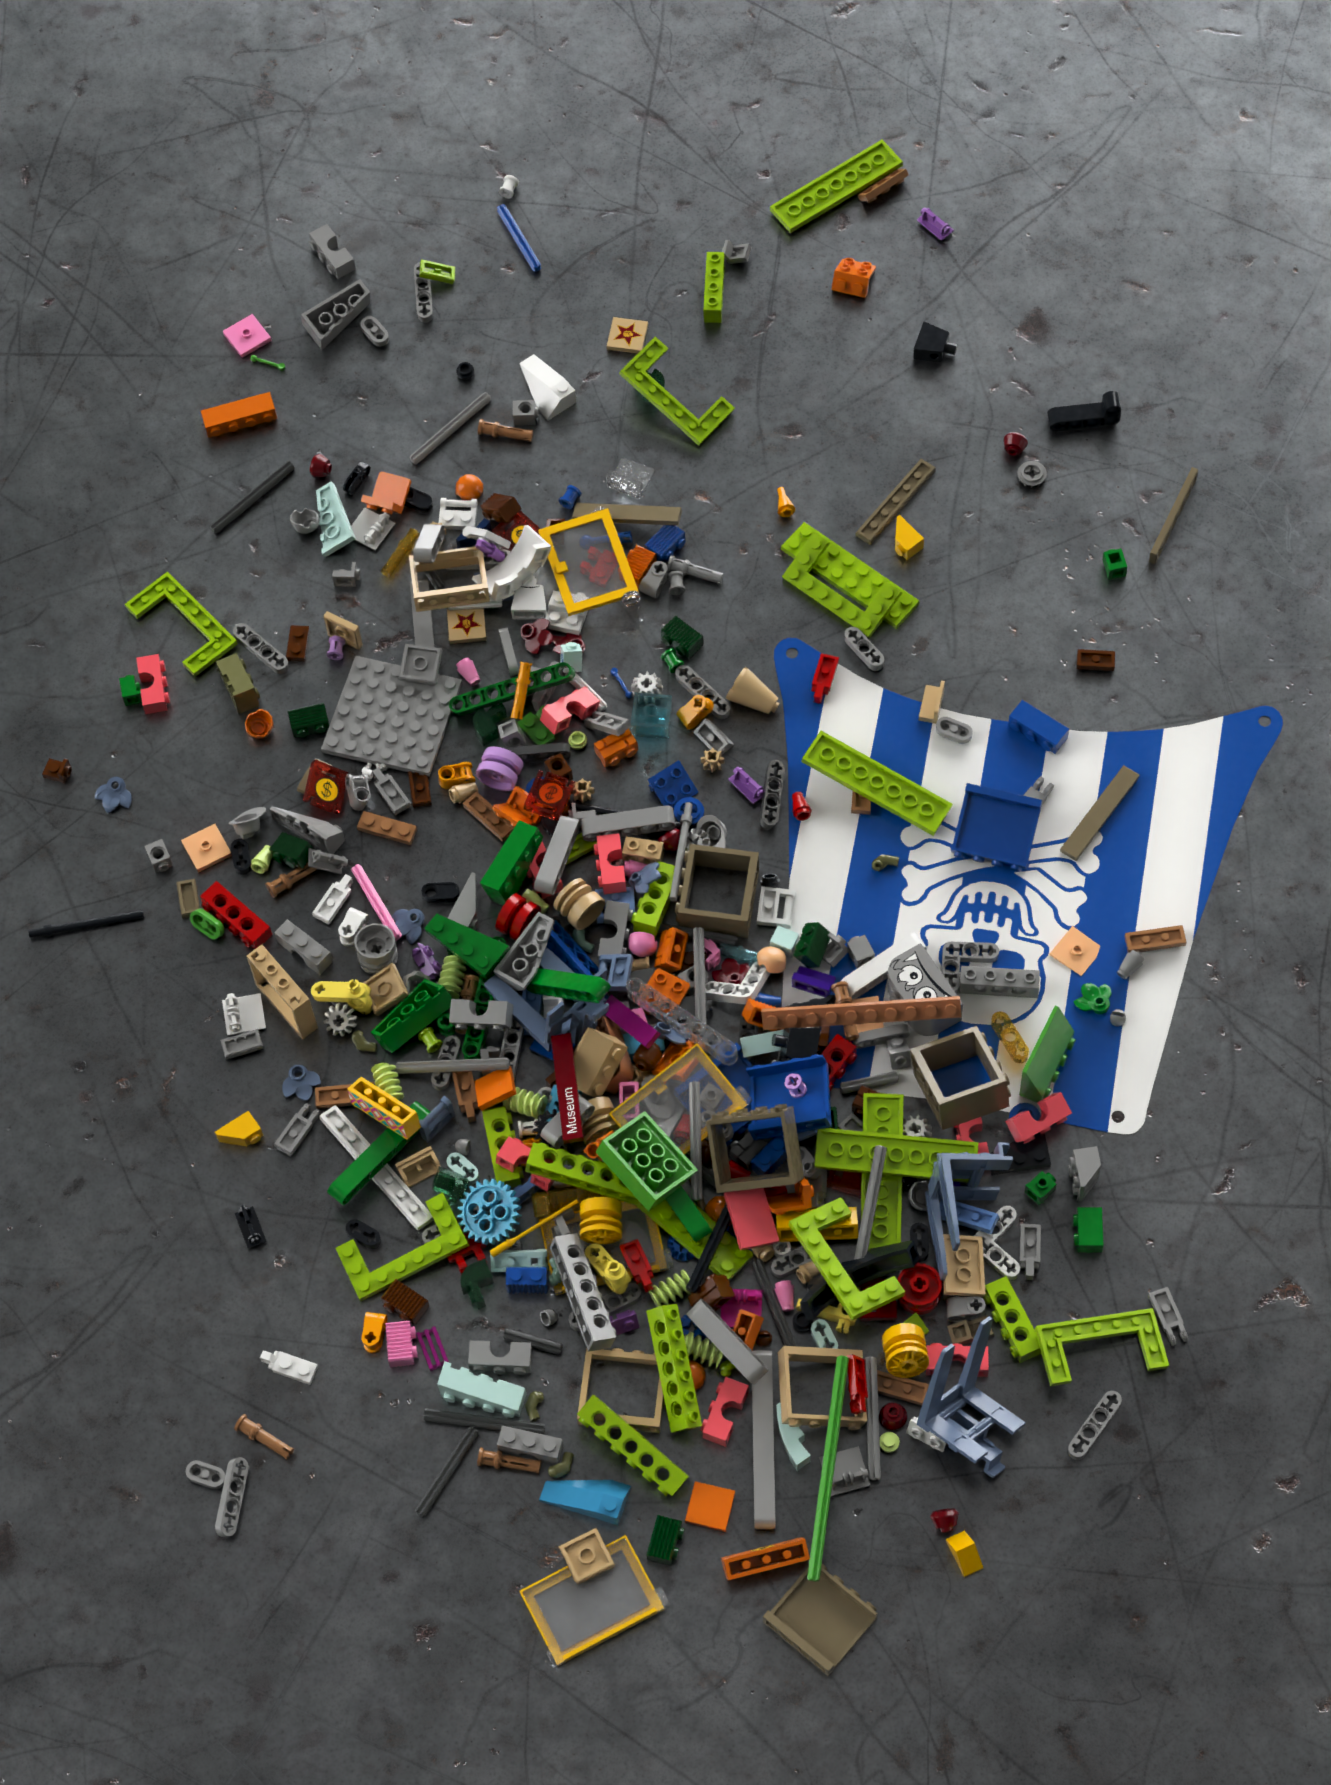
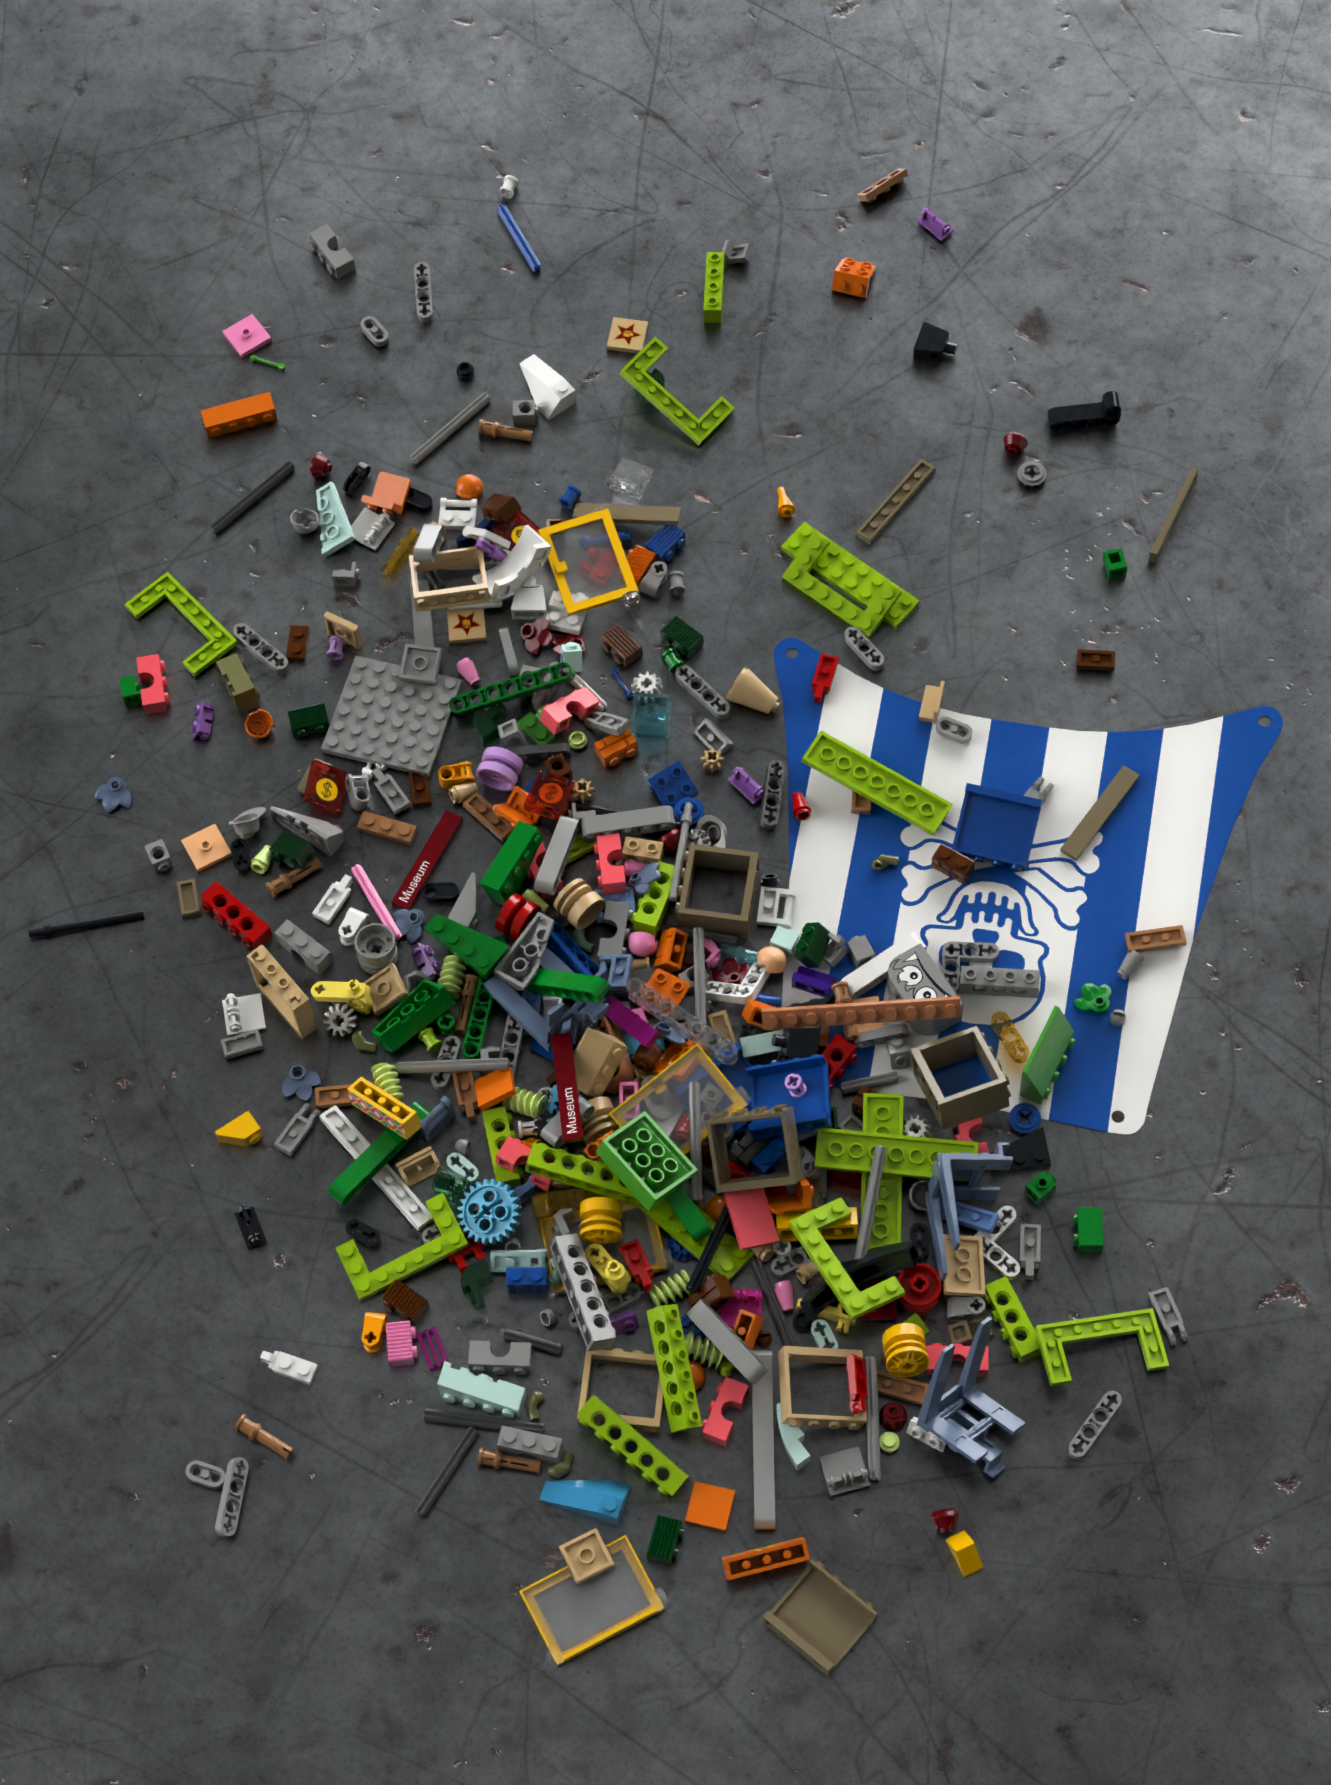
(57, 770): reddish brown bracket -> none
(200, 727): none -> medium lavender hinge
(207, 923): bright green plate -> none
(326, 861): light grey hinge -> none
(335, 313): light grey wedge -> none
(427, 860): none -> dark red tile
(436, 272): lime tile -> none
(497, 1015): light grey arch -> none
(509, 1243): yellow piece -> none
(521, 690): light orange pin -> none
(621, 645): none -> reddish brown brick
(687, 568): light grey pin -> none
(695, 711): light orange piece -> none
(720, 1022): none -> tan plate
(828, 1469): bright green axle -> none
(836, 186): lime plate -> none
(907, 539): yellow slope -> none
(953, 864): none -> reddish brown brick
(1038, 727): blue brick -> none
(1053, 1110): coral arch -> none
(1076, 951): light nougat plate -> none
(1085, 1170): light grey slope -> none

